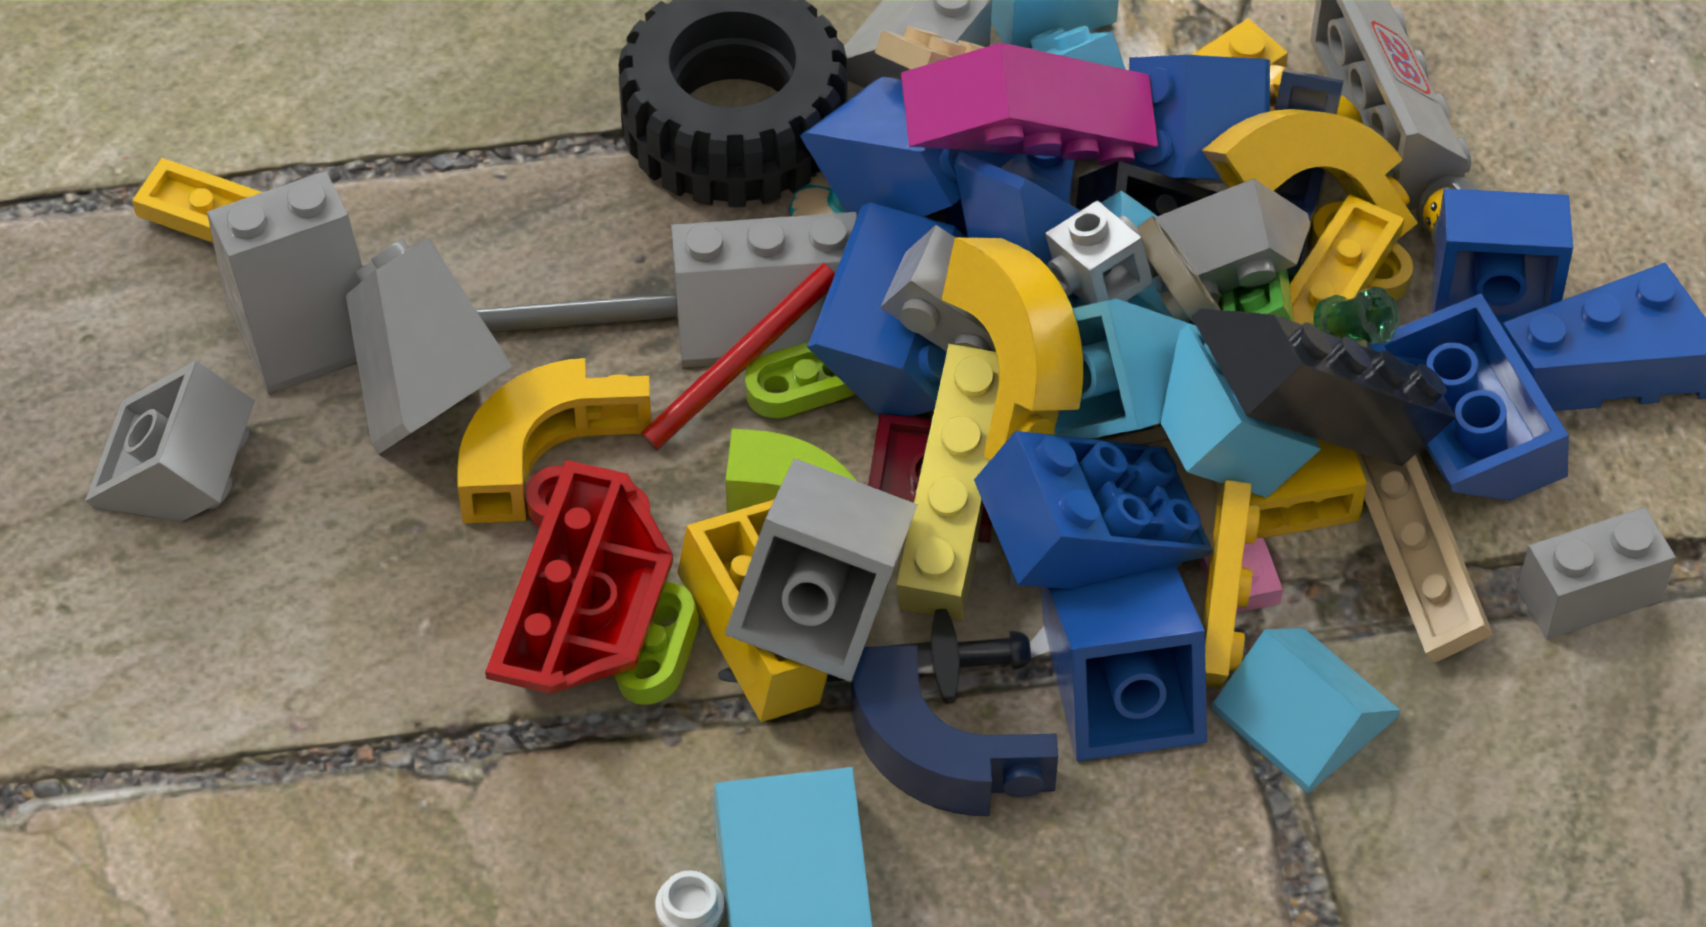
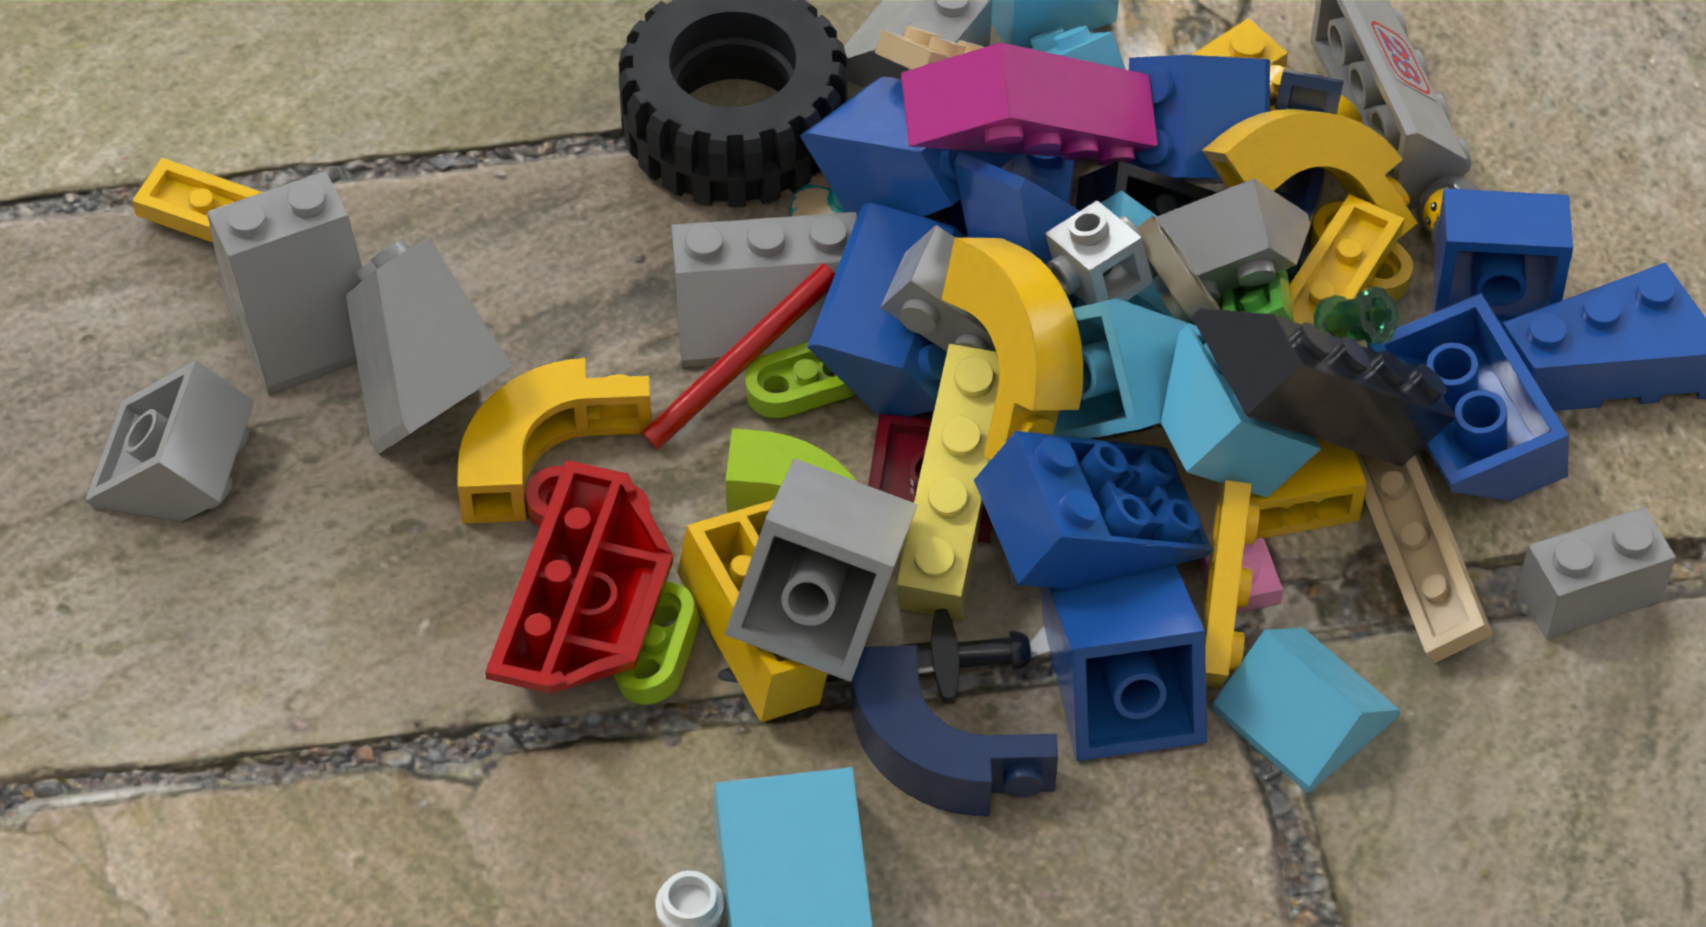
(579, 312): dark grey bar -> none

